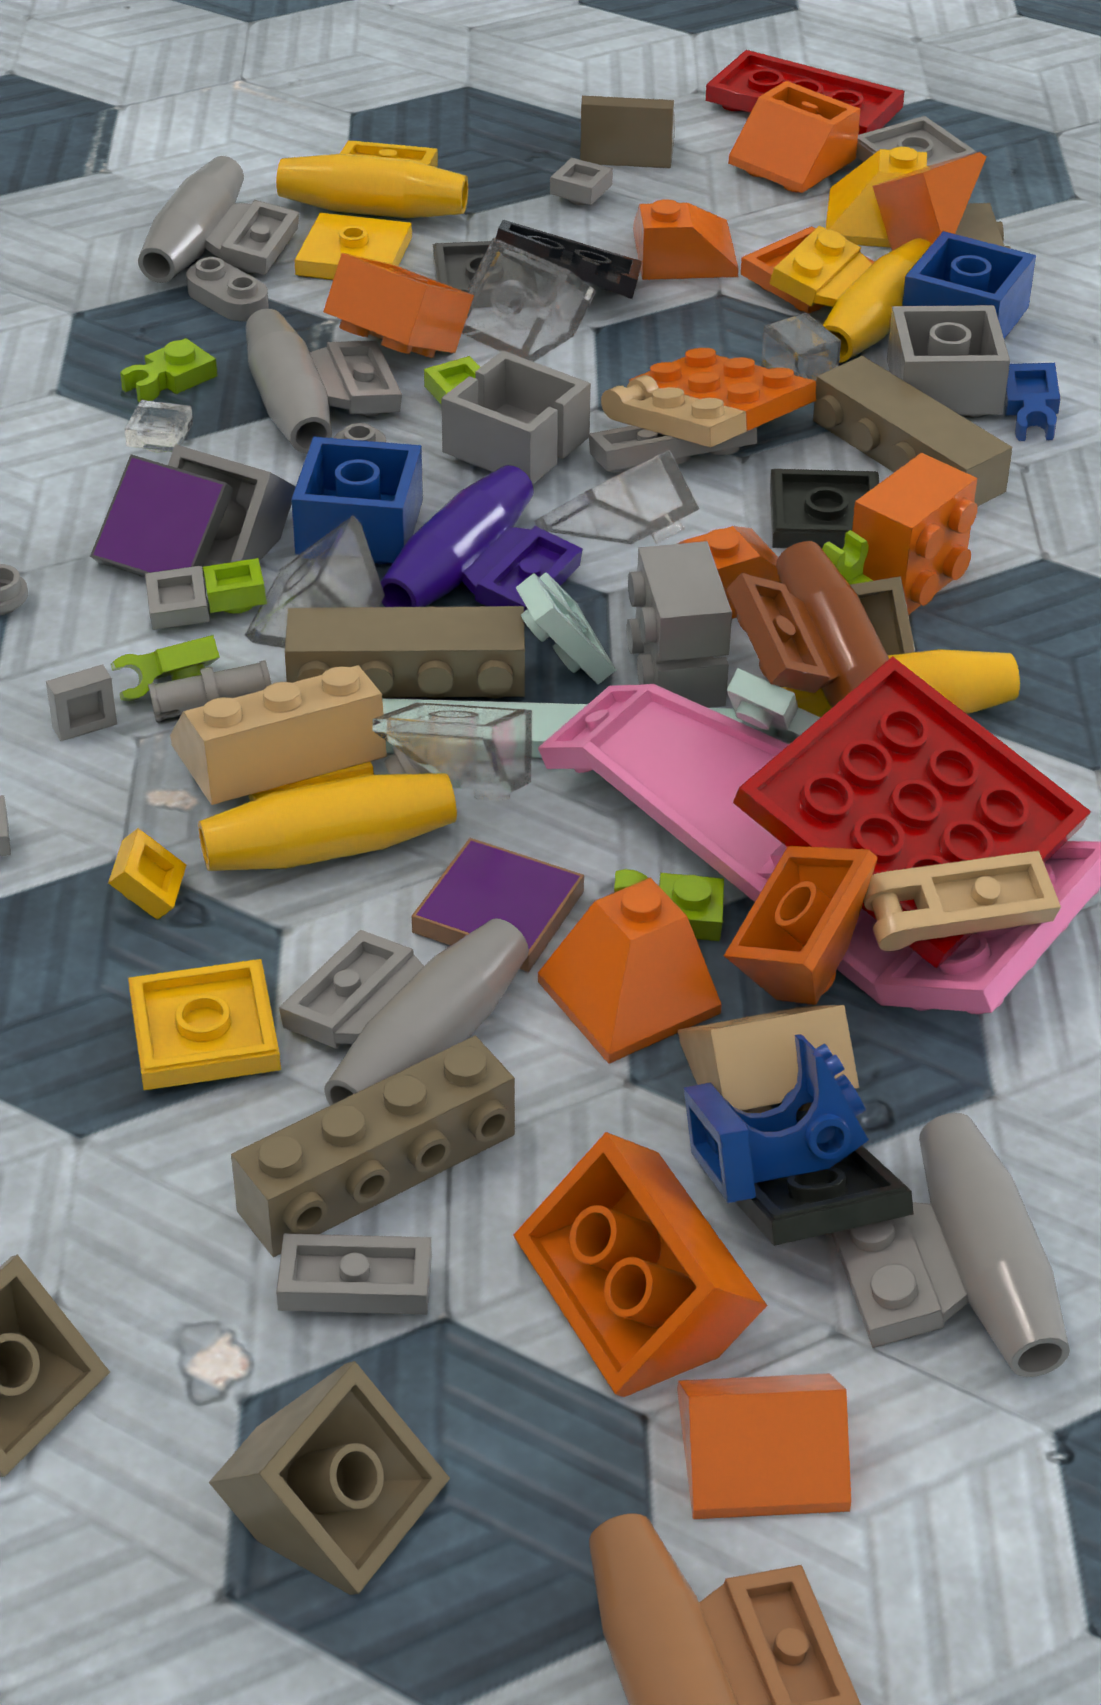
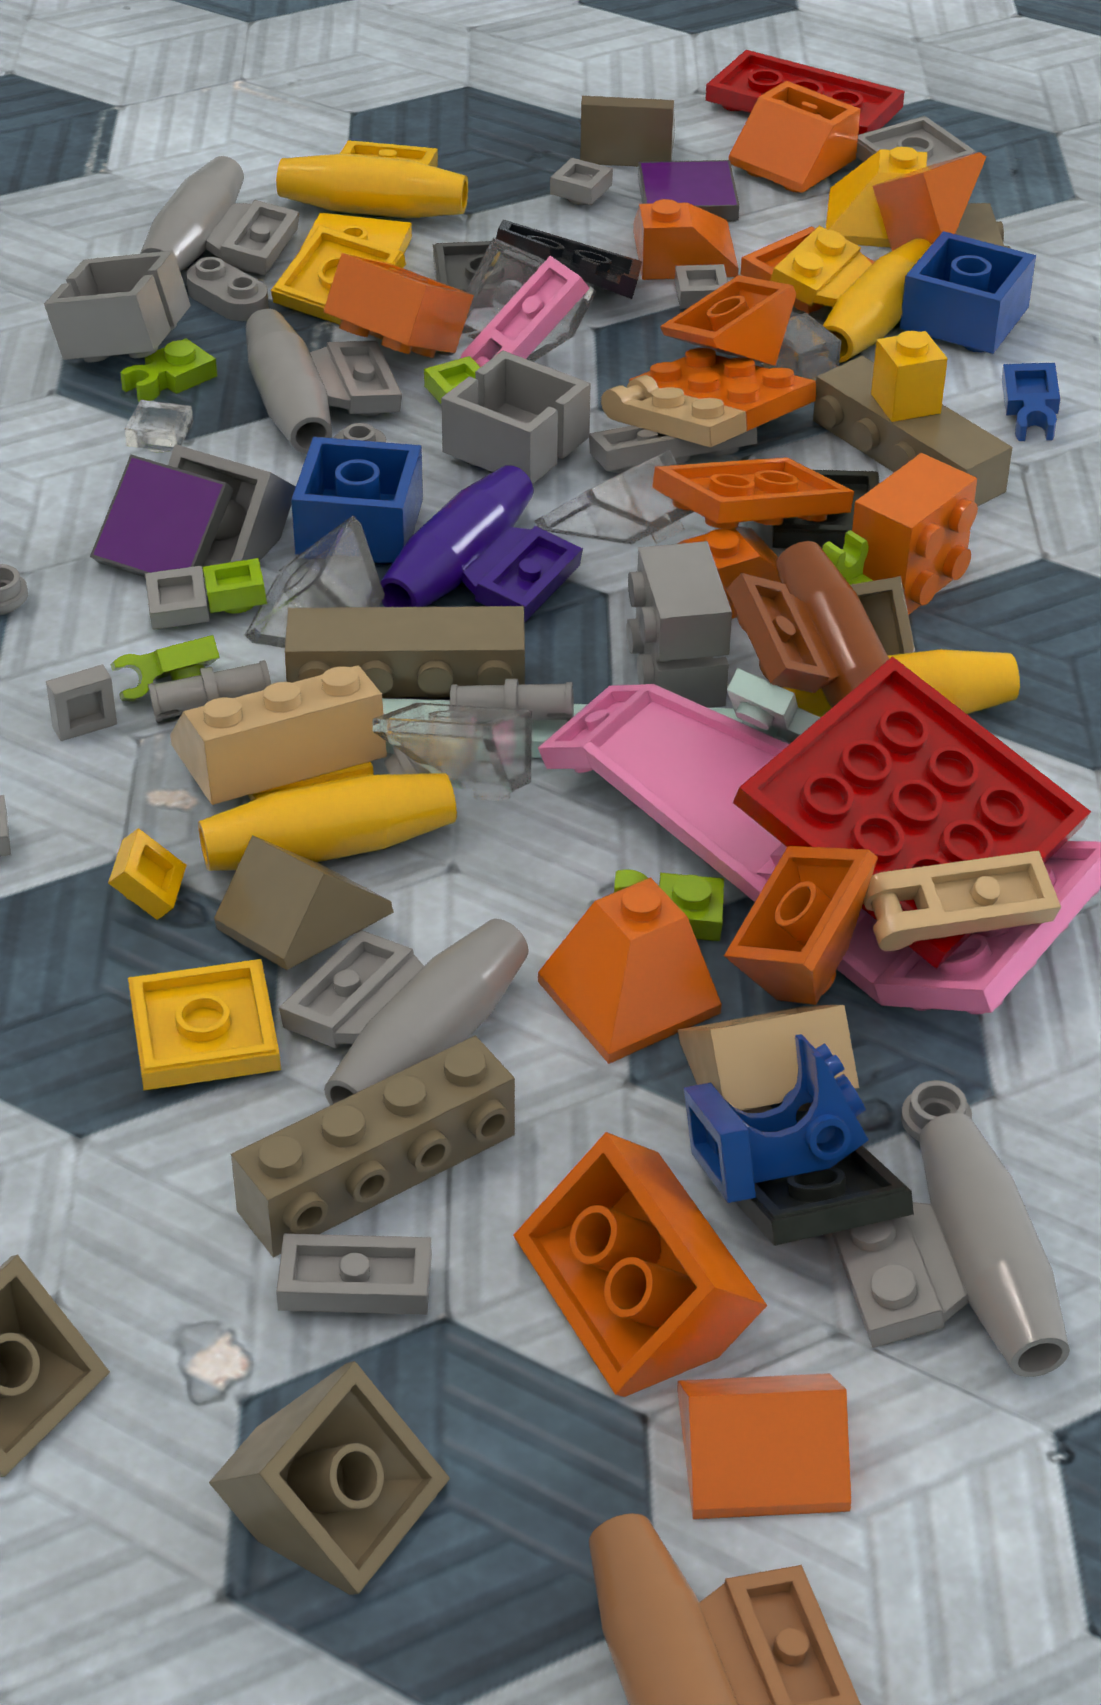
(118, 306): none -> light grey piece
(293, 905): none -> dark tan slope
(312, 271): none -> yellow plate
(503, 885): dark purple tile -> none
(529, 313): none -> bright pink plate
(544, 700): none -> light grey pin
(558, 616): light aqua plate -> none
(697, 282): none -> light grey plate
(700, 183): none -> dark purple tile
(738, 319): none -> orange slope
(752, 491): none -> orange plate
(908, 375): none -> yellow brick
(930, 1101): none -> light grey plate
(951, 355): light grey brick -> none

